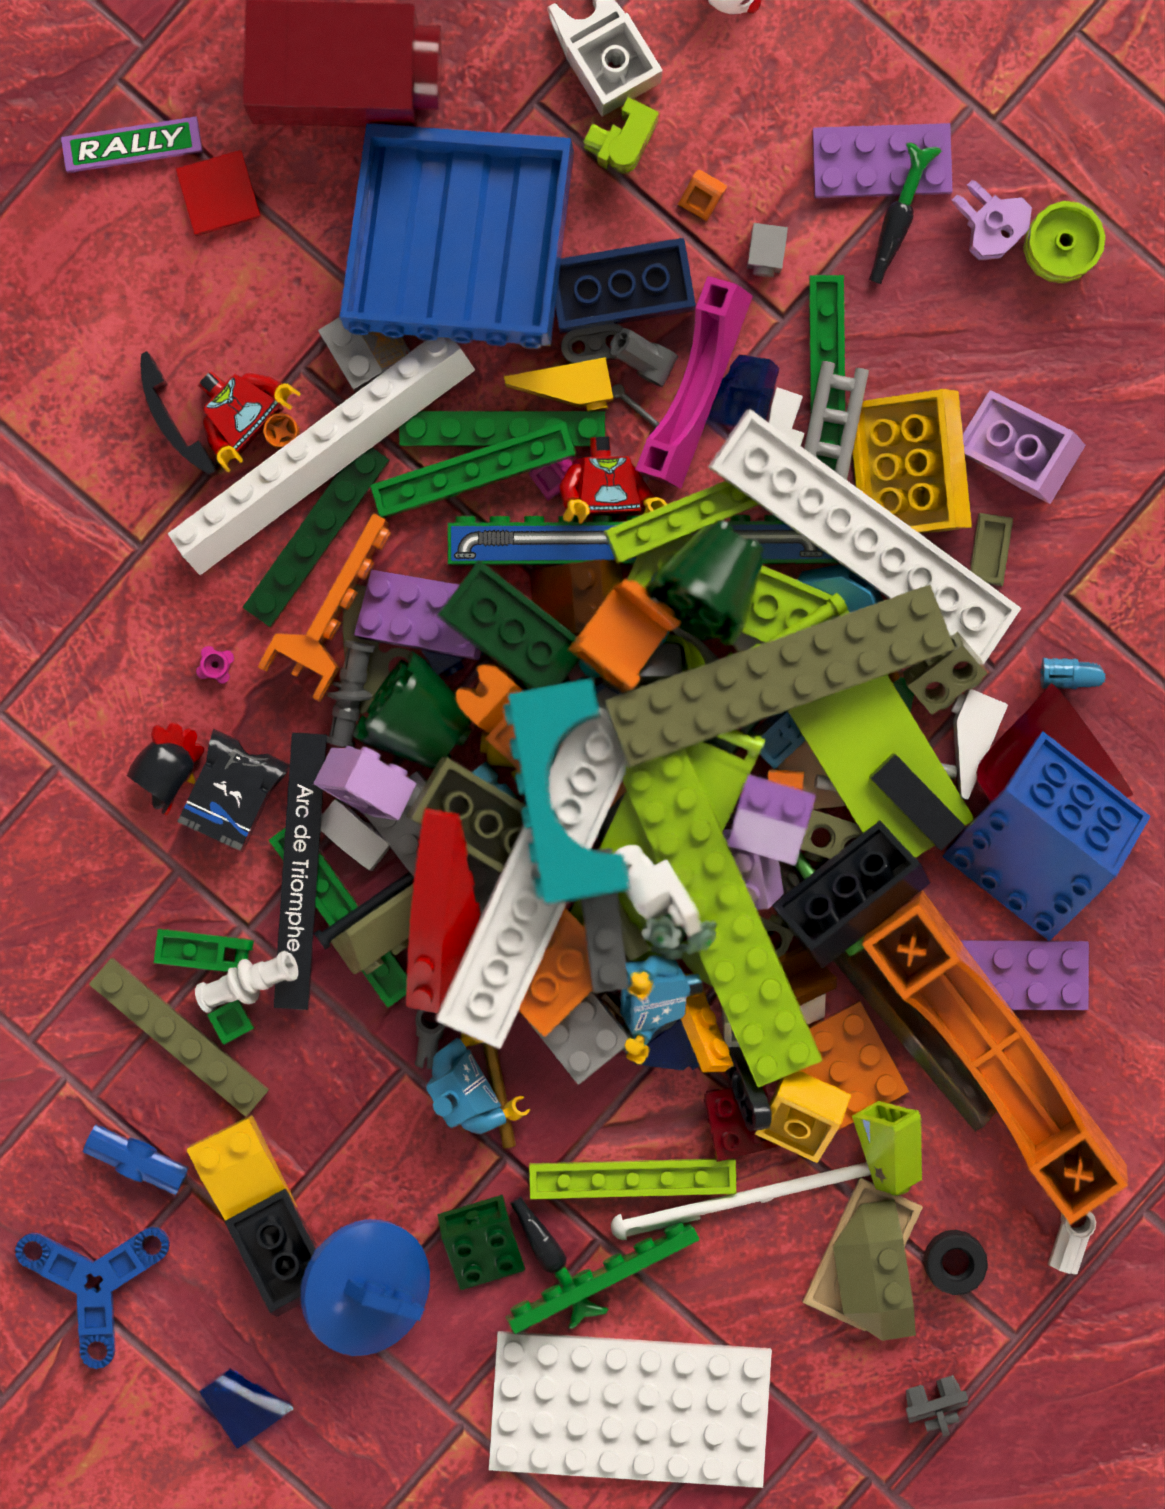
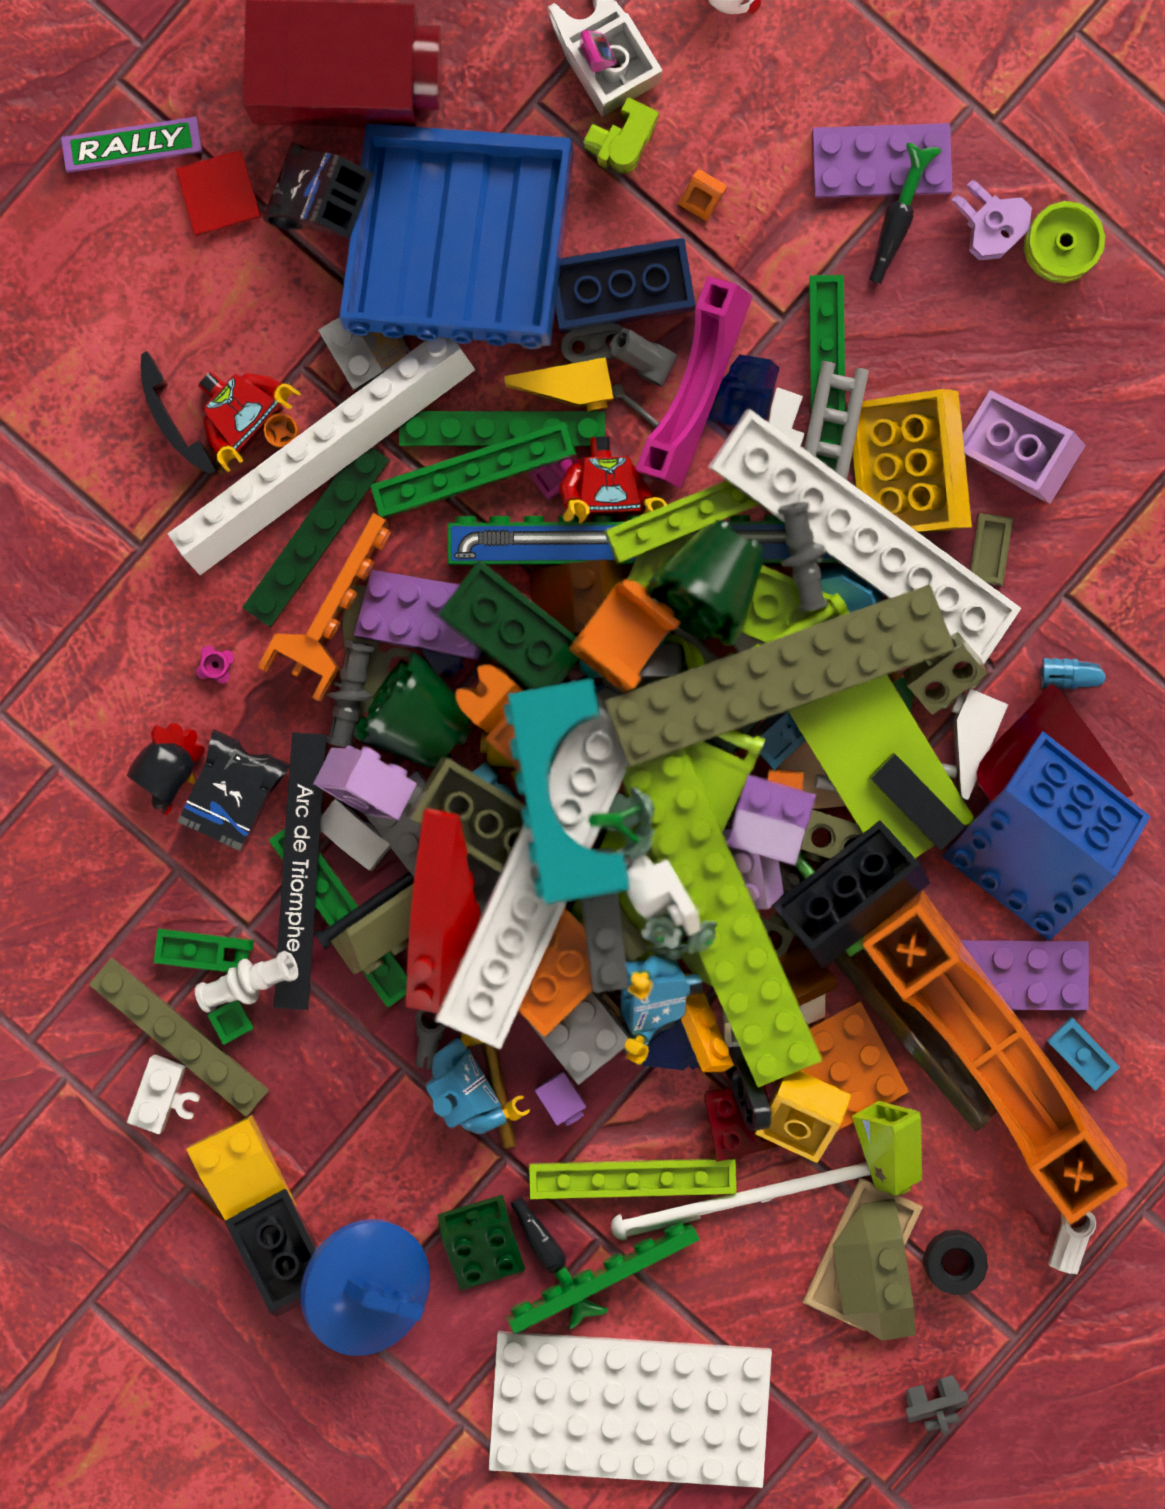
(71, 1271): blue piece -> none
(135, 1159): blue piece -> none
(159, 1095): none -> white brick
(242, 1406): clear blue slope -> none
(317, 192): none -> black piece
(561, 1099): none -> medium lavender brick
(596, 50): none -> dark pink slope
(623, 815): none -> sand green plant
(767, 249): light grey brick -> none
(803, 556): none -> dark grey piece
(1083, 1053): none -> dark azure plate

